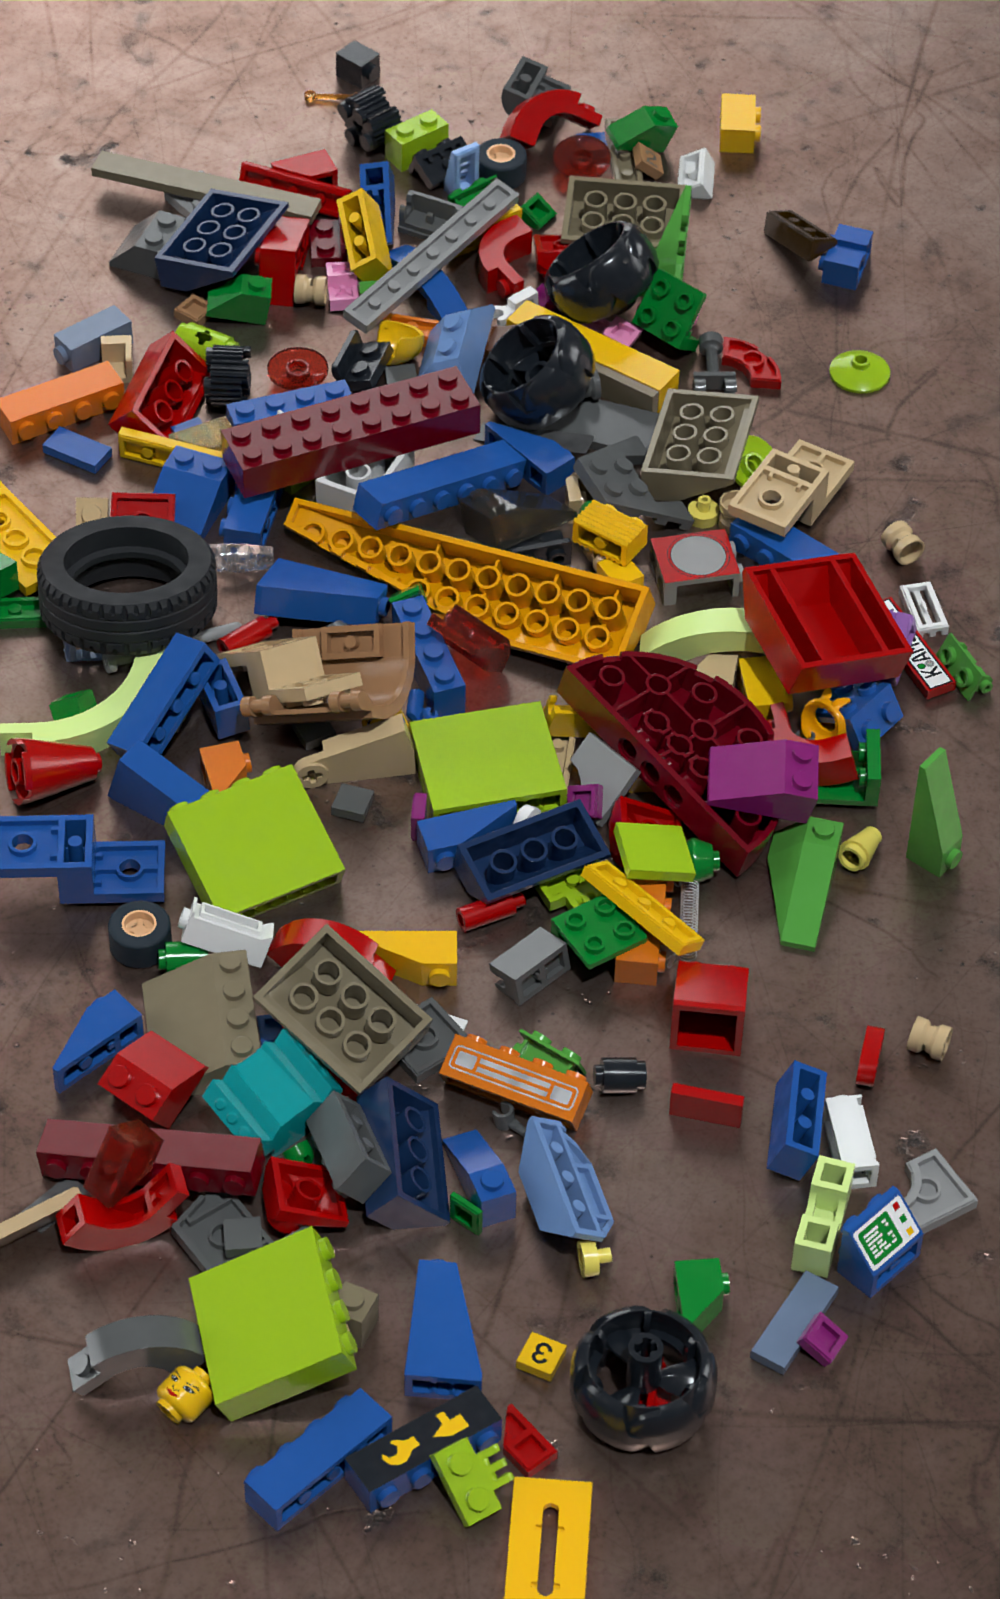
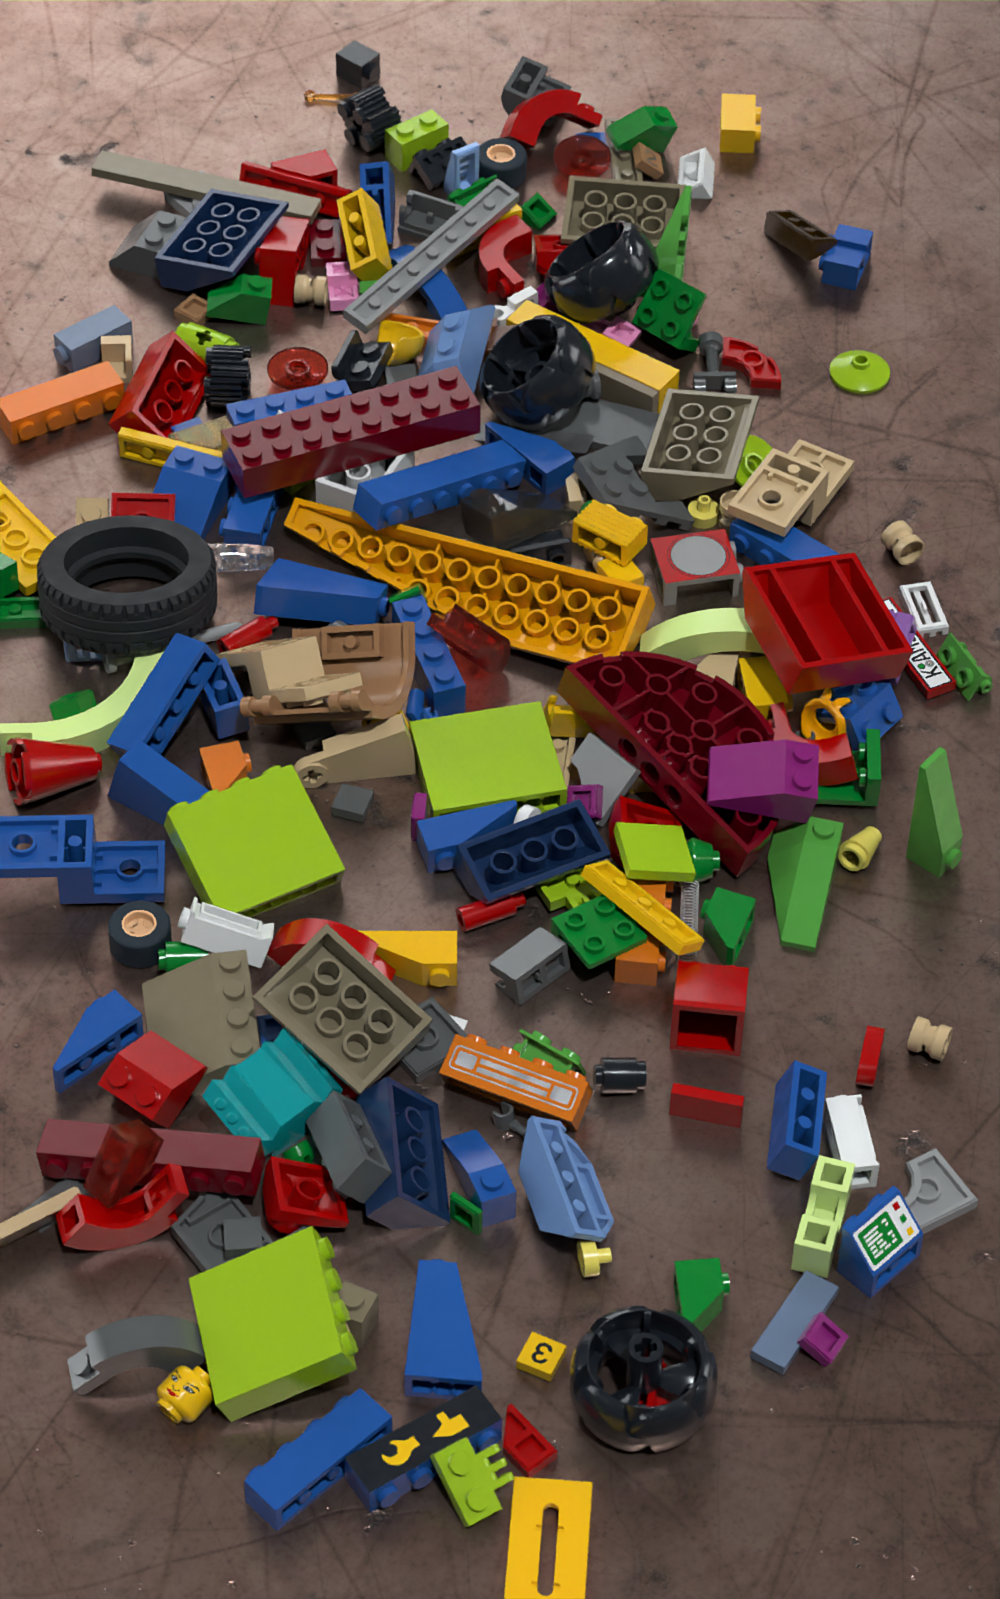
(77, 450): tile -> none
(727, 923): none -> green slope

